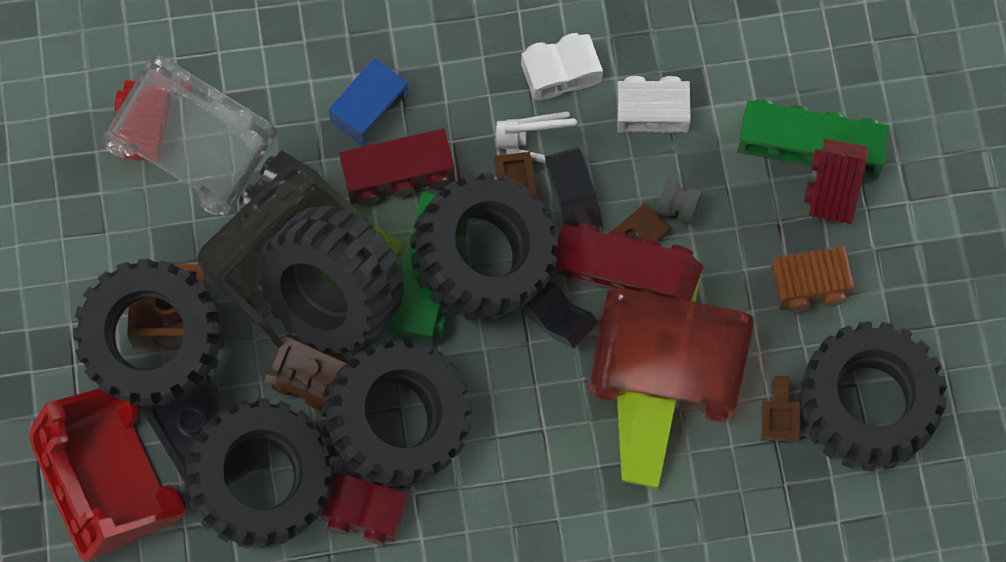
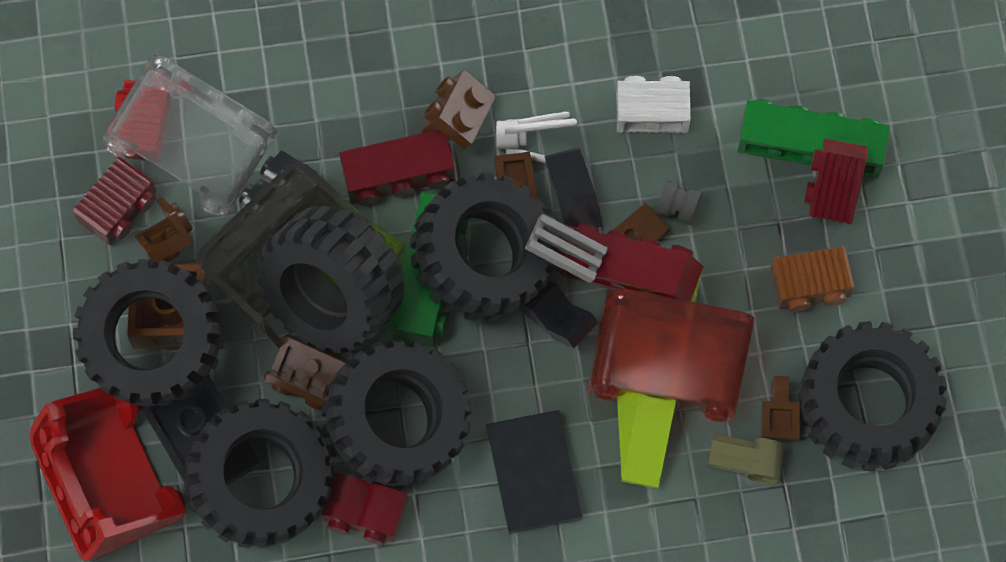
(115, 201): none -> dark red brick
(168, 236): none -> reddish brown bracket
(367, 100): blue panel -> none
(458, 108): none -> bracket
(533, 472): none -> black tile
(561, 66): white brick -> none
(572, 236): none -> light grey tile
(757, 459): none -> olive piece

